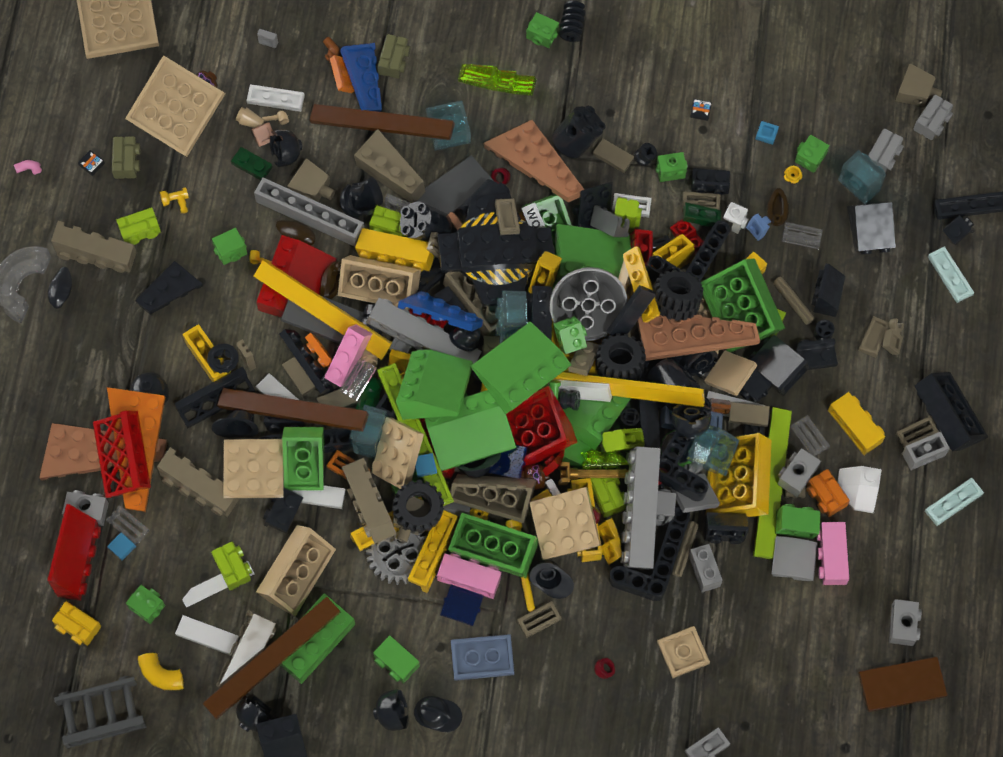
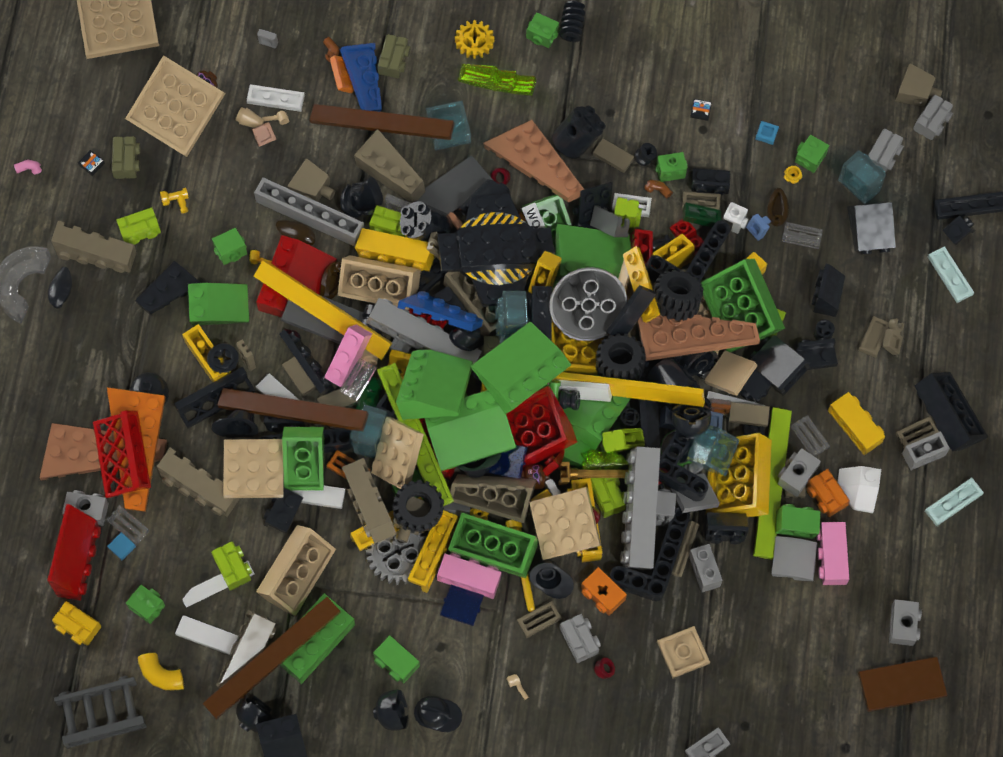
(218, 303): none -> bright green slope
(251, 163): dark green plate -> none
(285, 147): black cylinder -> none
(316, 346): orange plate -> none
(425, 465): dark azure tile -> none
(465, 42): none -> yellow gear
(482, 657): sand blue tile -> none
(507, 216): dark tan tile -> none
(514, 680): none -> tan hand
(570, 335): bright green head -> none
(579, 638): none -> light grey brick
(584, 359): dark tan plate -> none
(600, 581): none -> orange brick
(610, 536): yellow slope -> none
(658, 185): none -> dark orange arm
(793, 300): dark tan axle -> none

